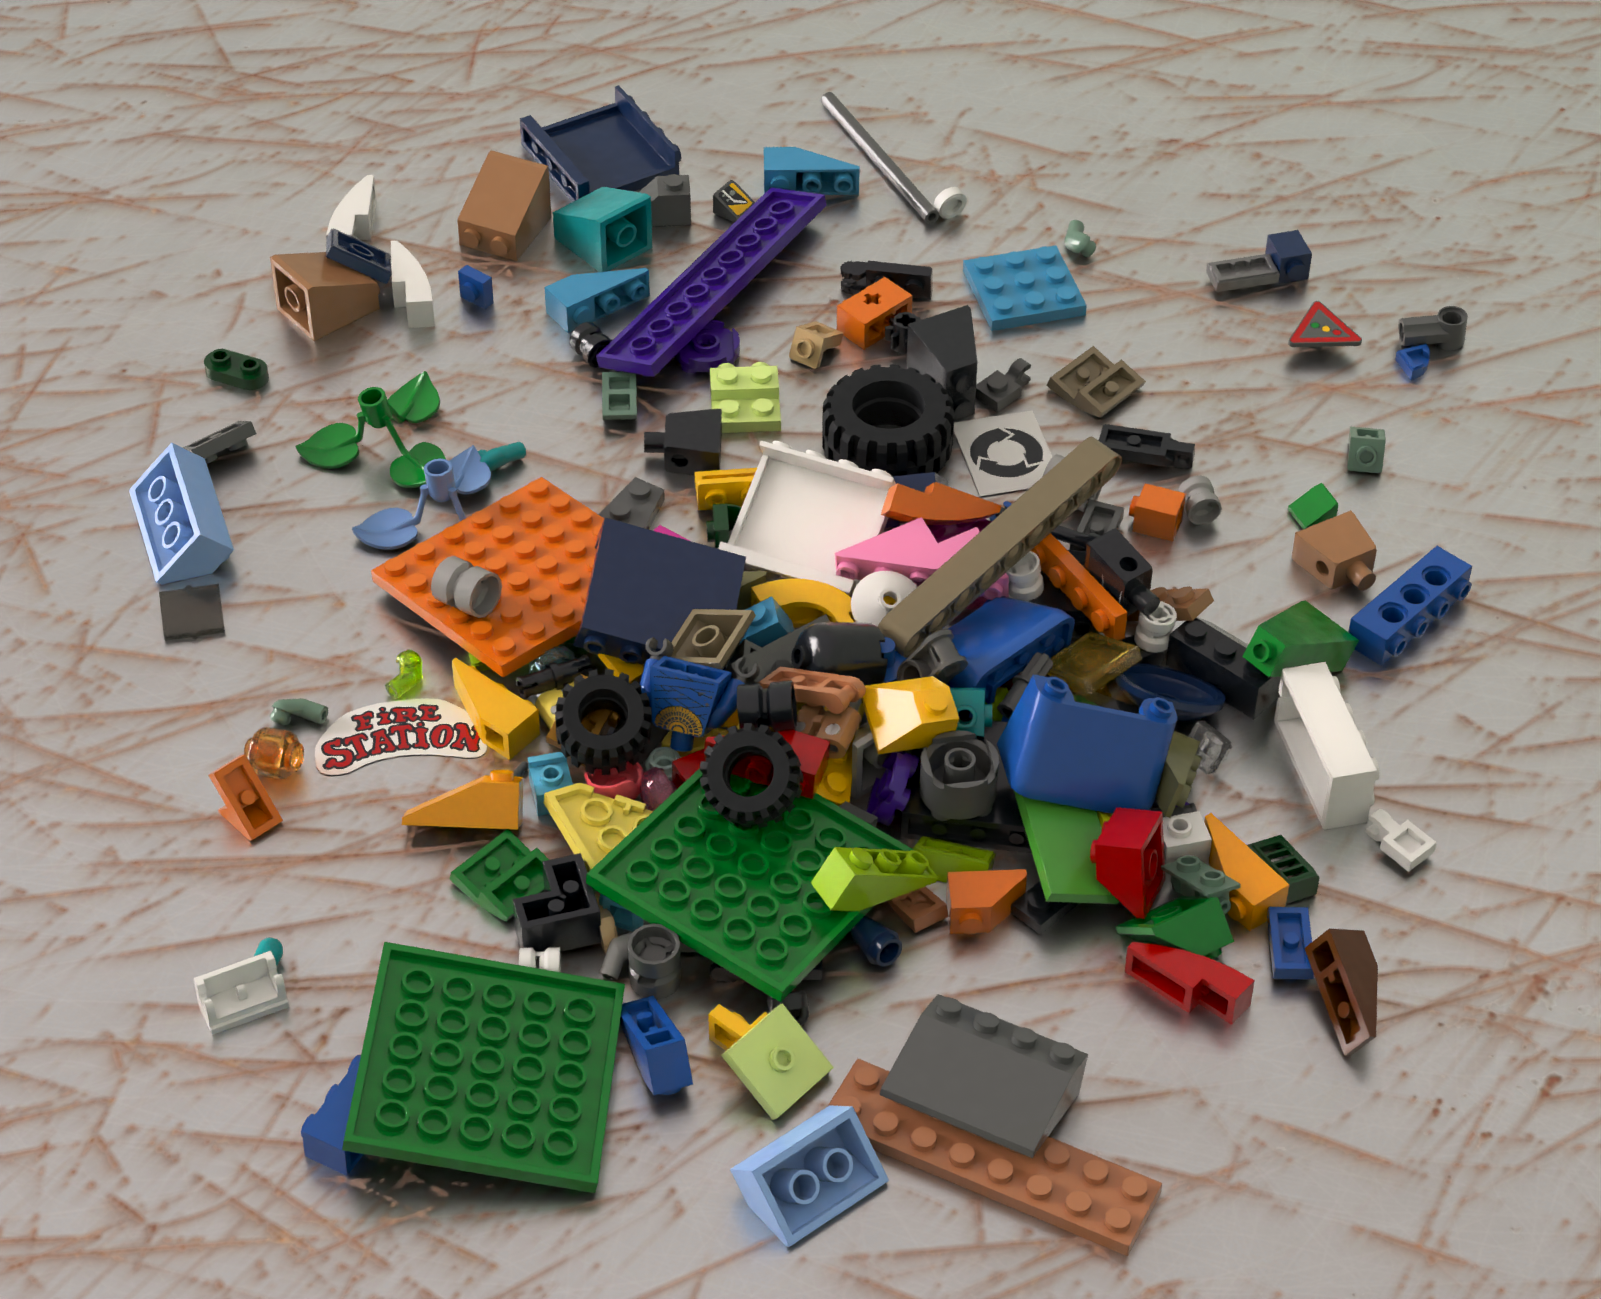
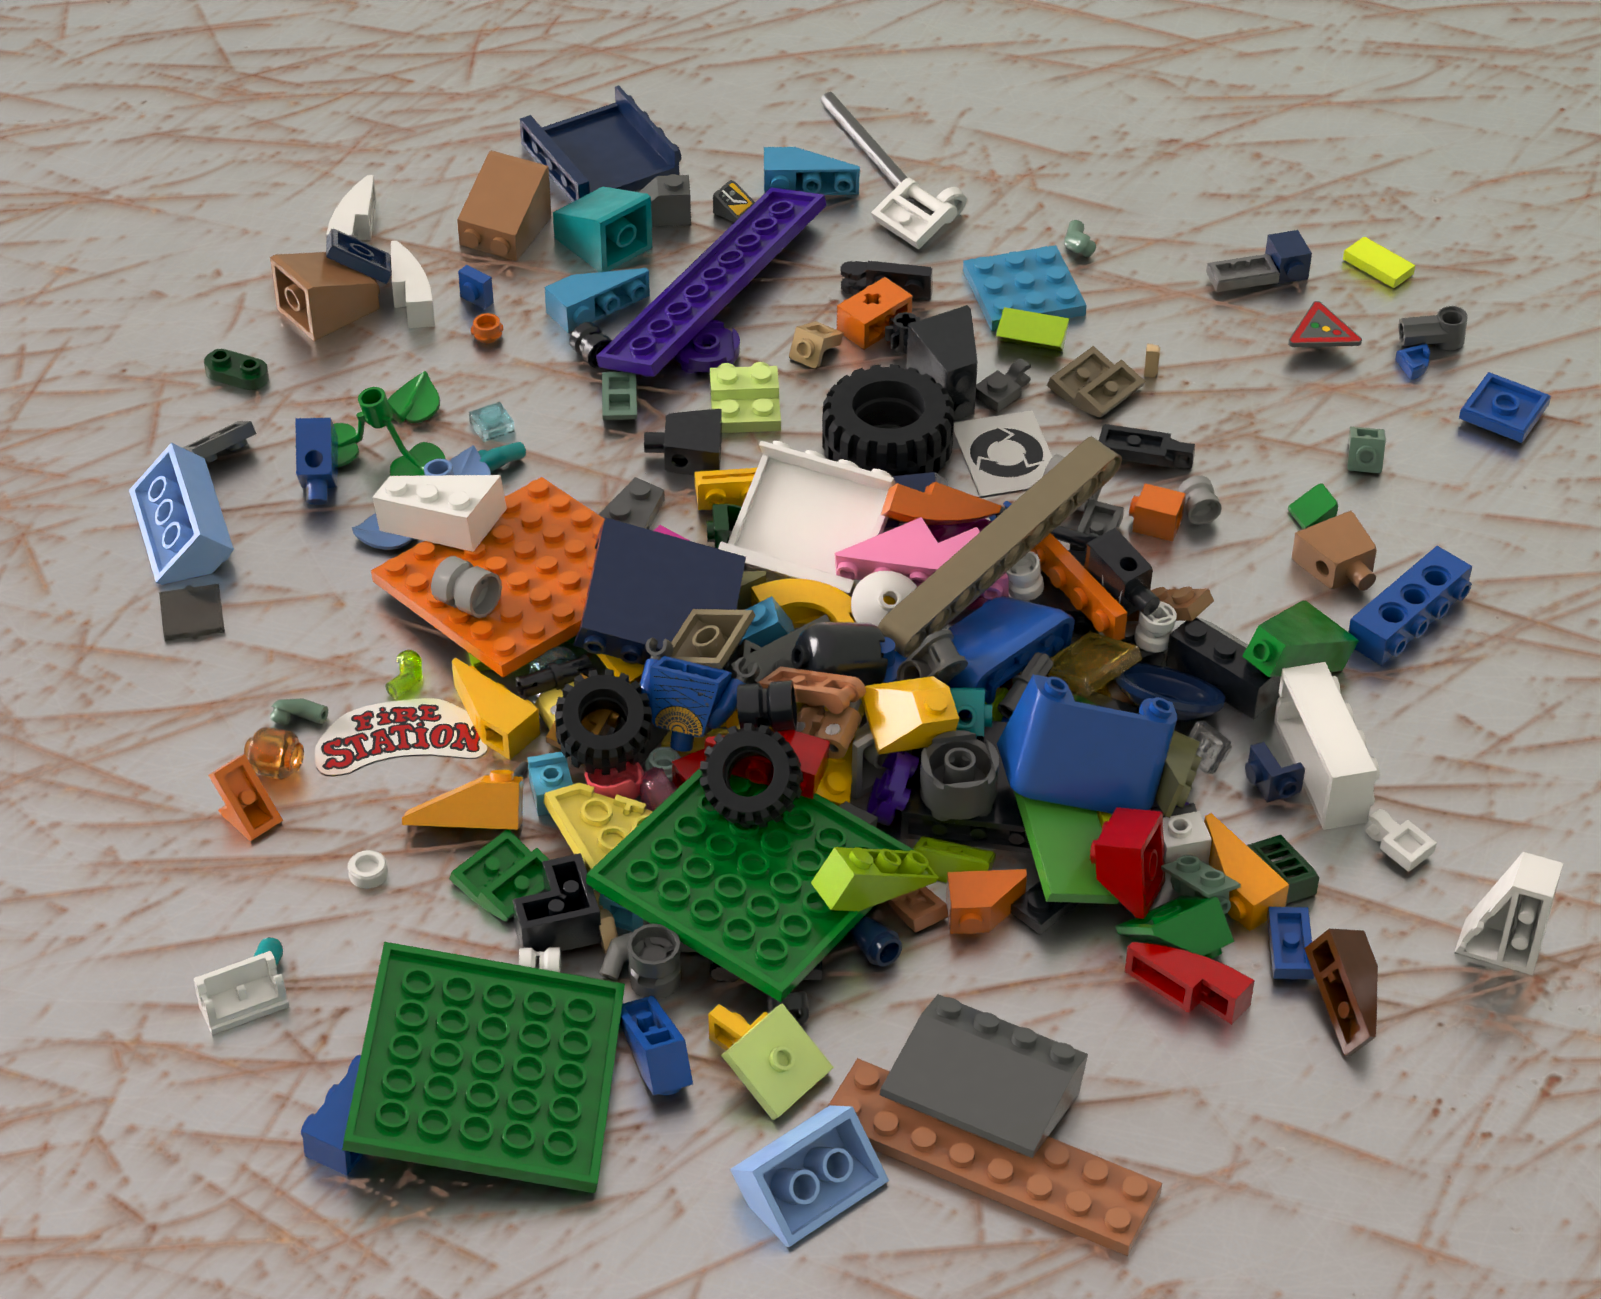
(316, 457): none -> blue torso
(367, 869): none -> white tile
(441, 508): none -> white wedge
(487, 328): none -> orange plate
(491, 421): none -> clear light blue plate
(907, 219): none -> white plate
(1032, 329): none -> lime slope
(1151, 360): none -> tan tile
(1269, 777): none -> dark blue bracket
(1379, 262): none -> neon yellow tile
(1505, 407): none -> blue plate
(1513, 915): none -> white wedge

